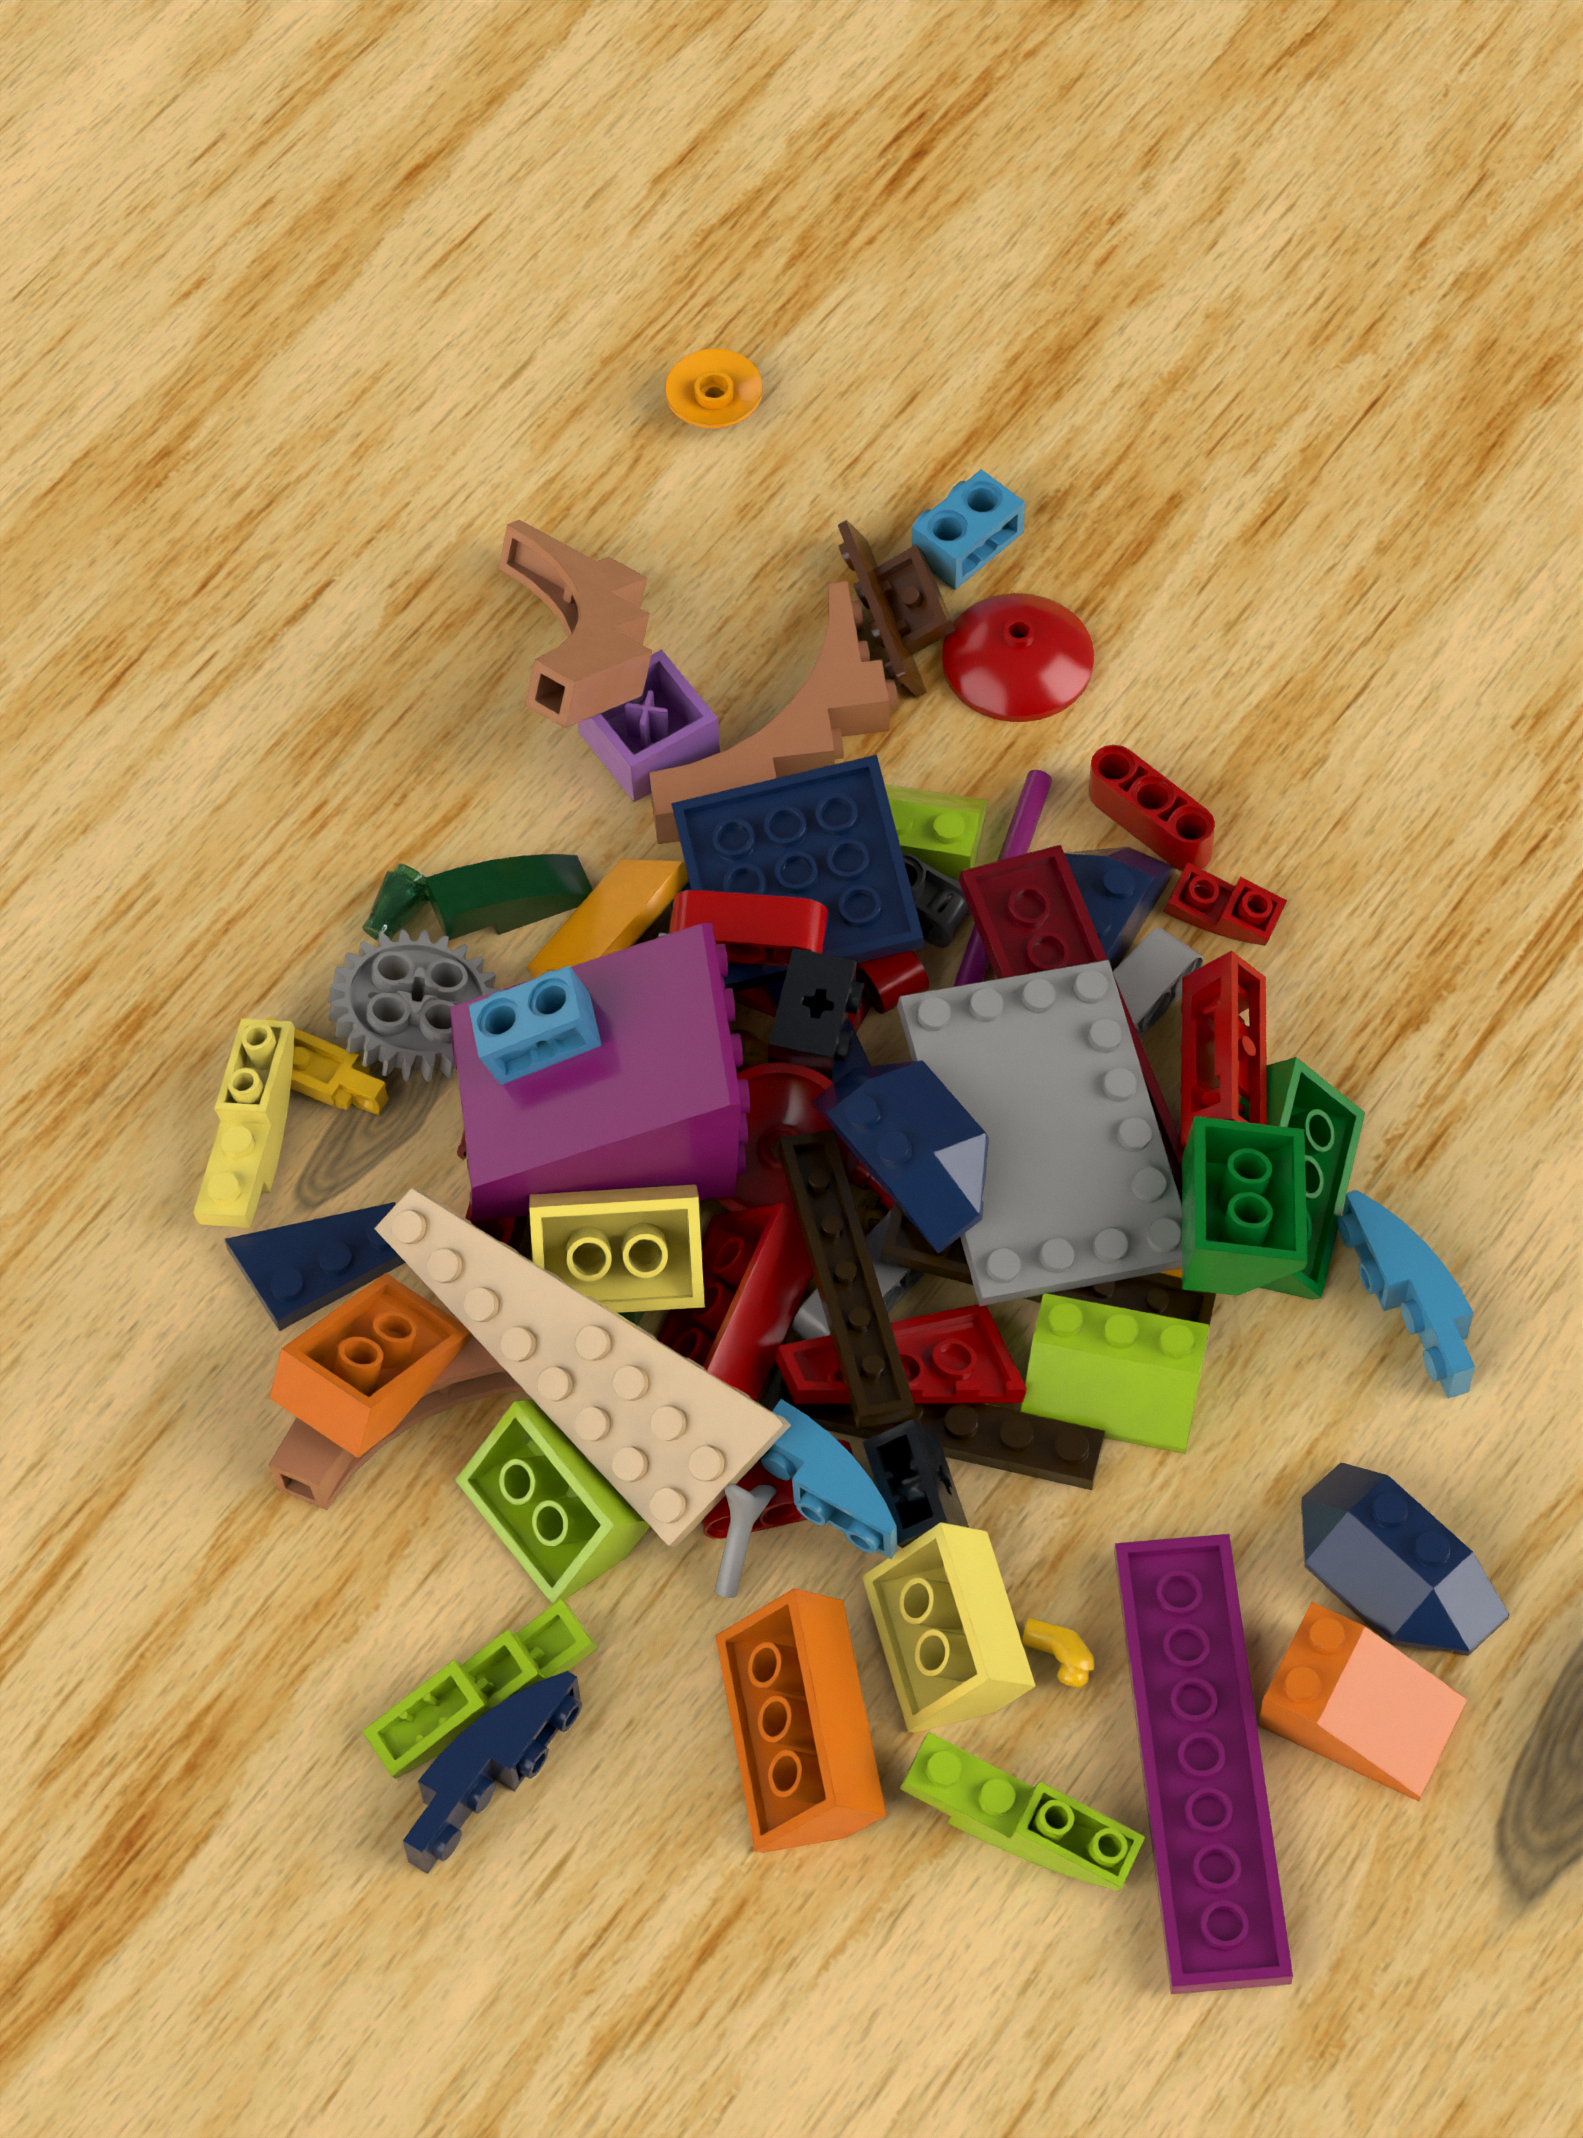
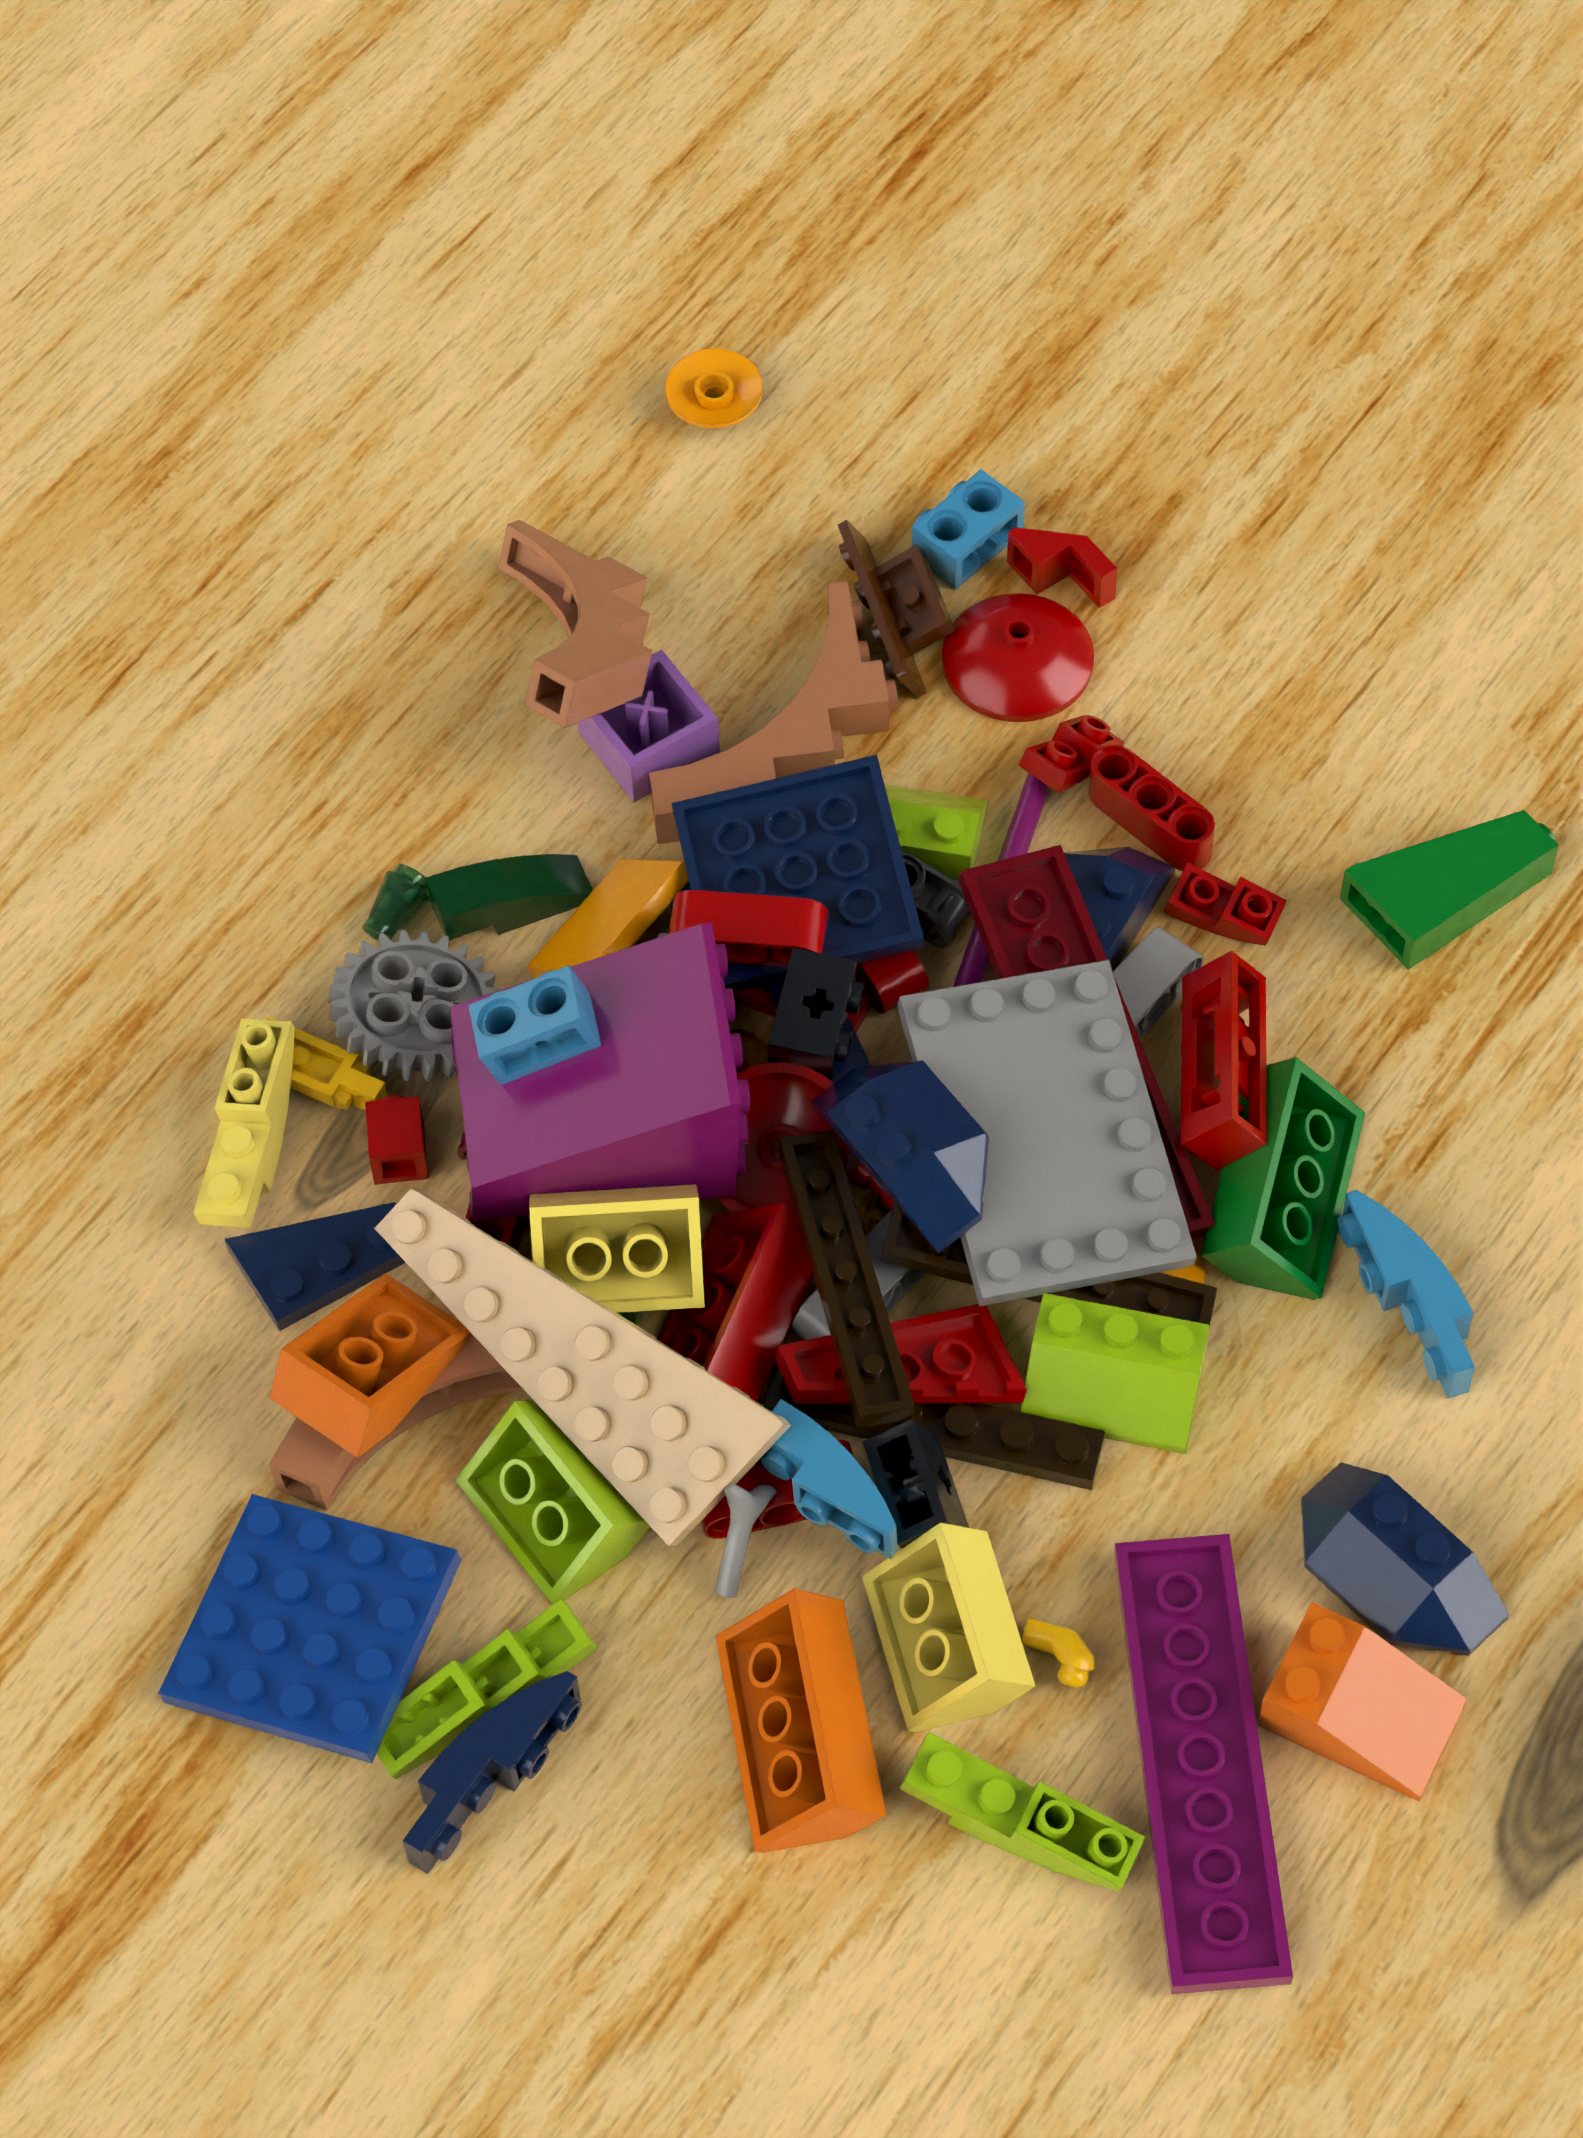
(311, 1627): none -> blue plate
(396, 1139): none -> red brick
(1049, 557): none -> red slope
(1069, 754): none -> red slope
(1242, 1205): green slope -> none
(1448, 884): none -> green slope

